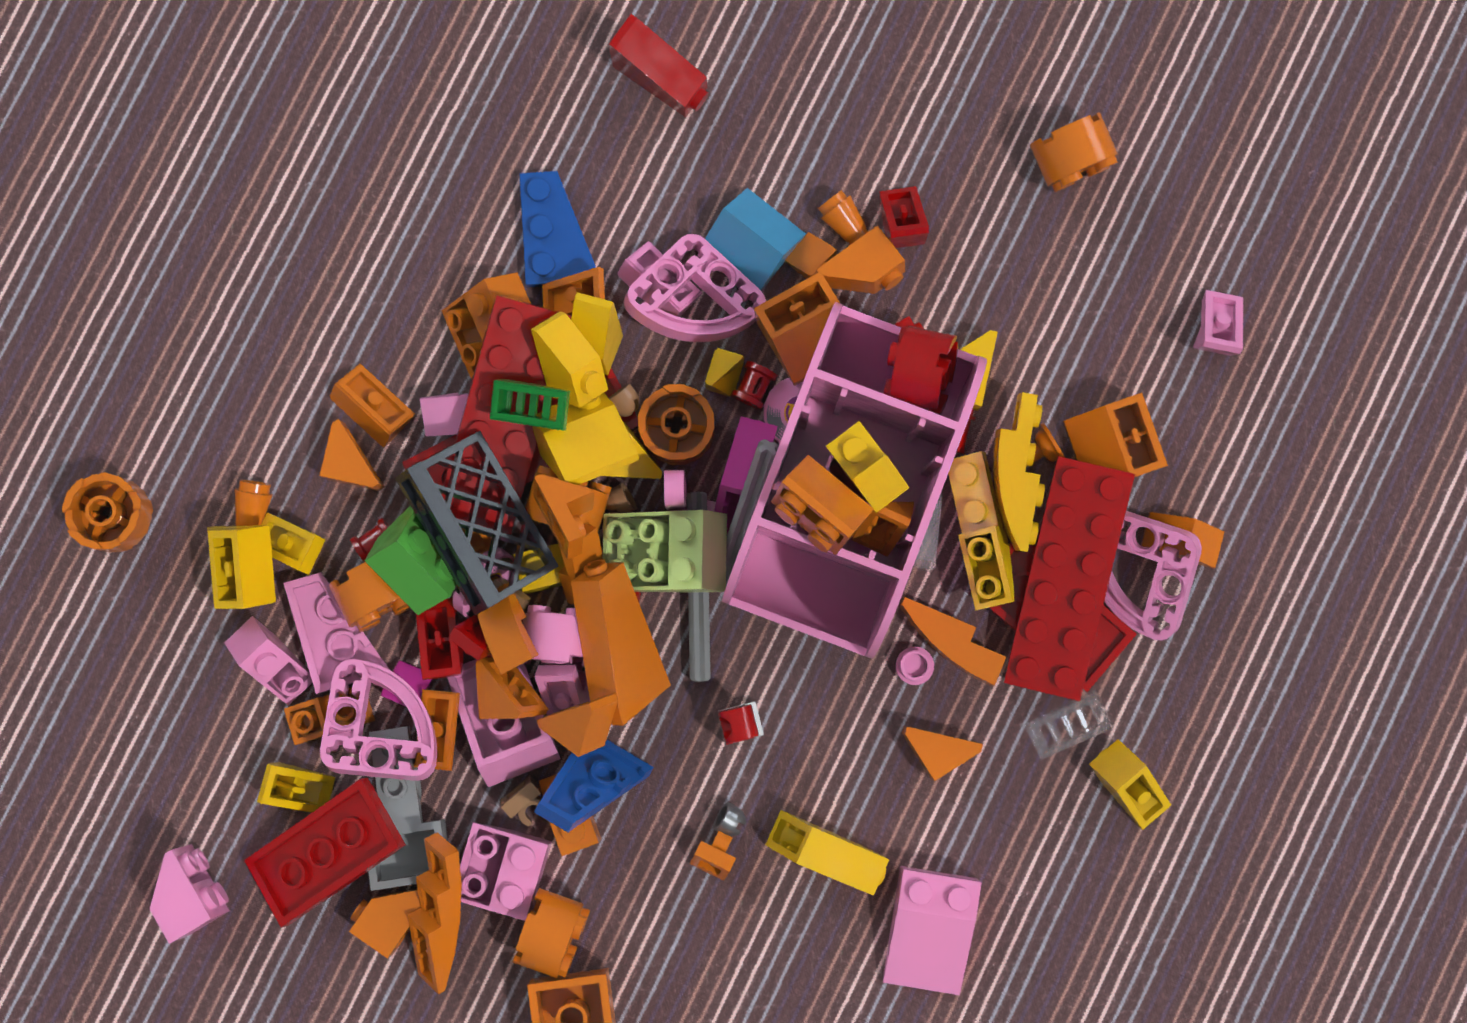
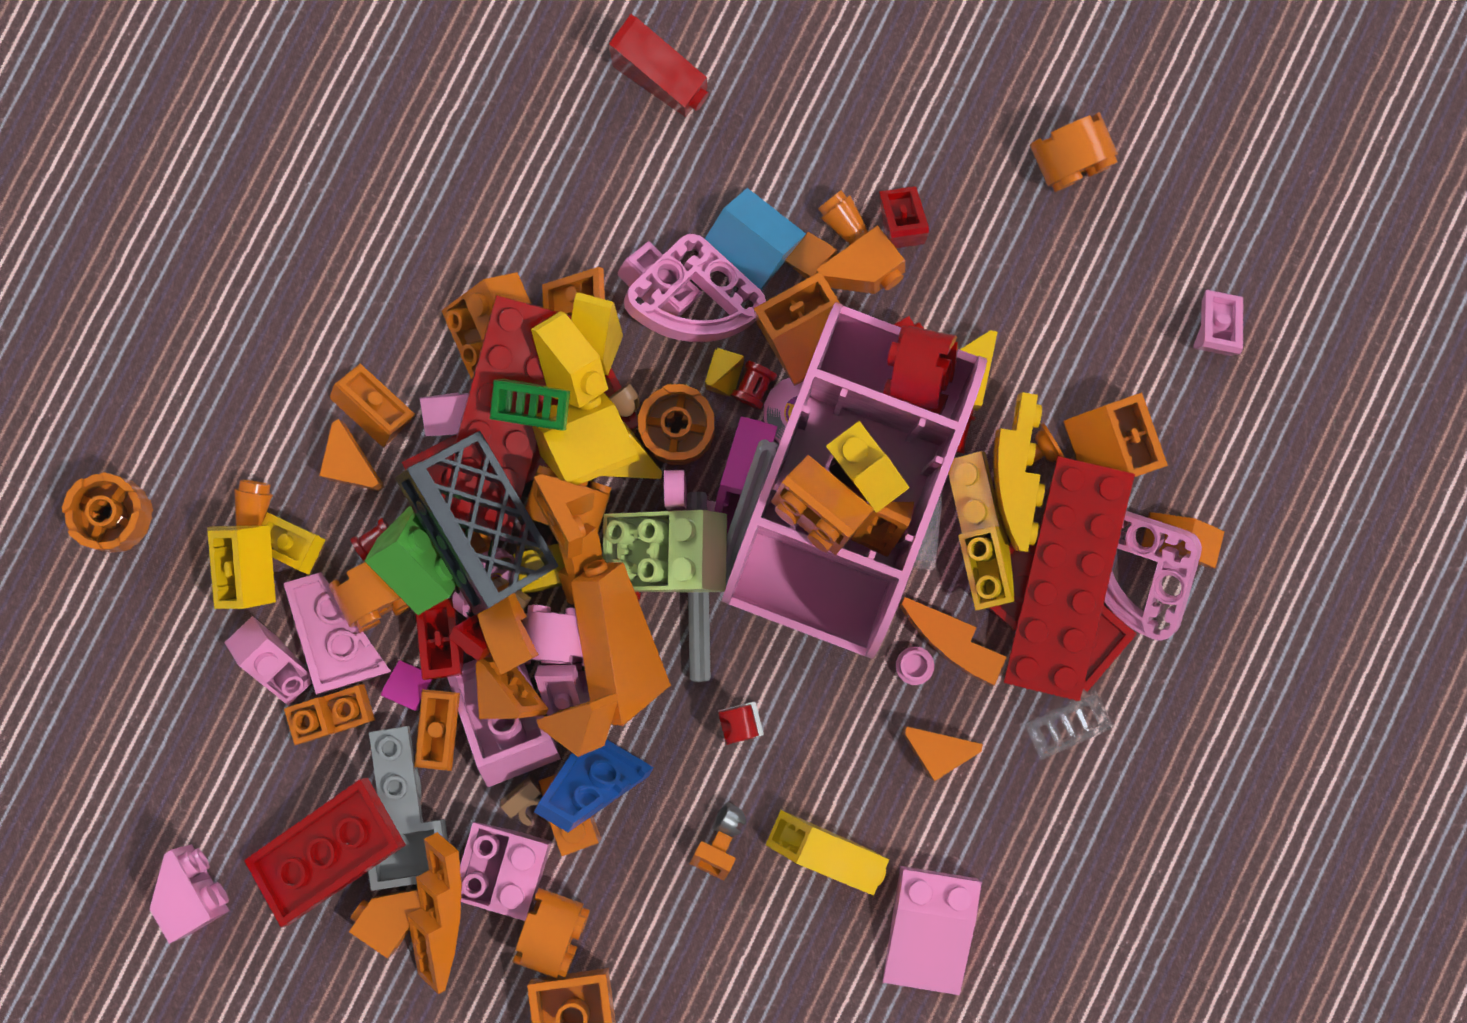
(294, 787): yellow slope -> none
(351, 735): bright pink beam -> none
(550, 231): blue wing -> none
(621, 500): medium nougat hinge -> none
(1130, 783): yellow slope -> none

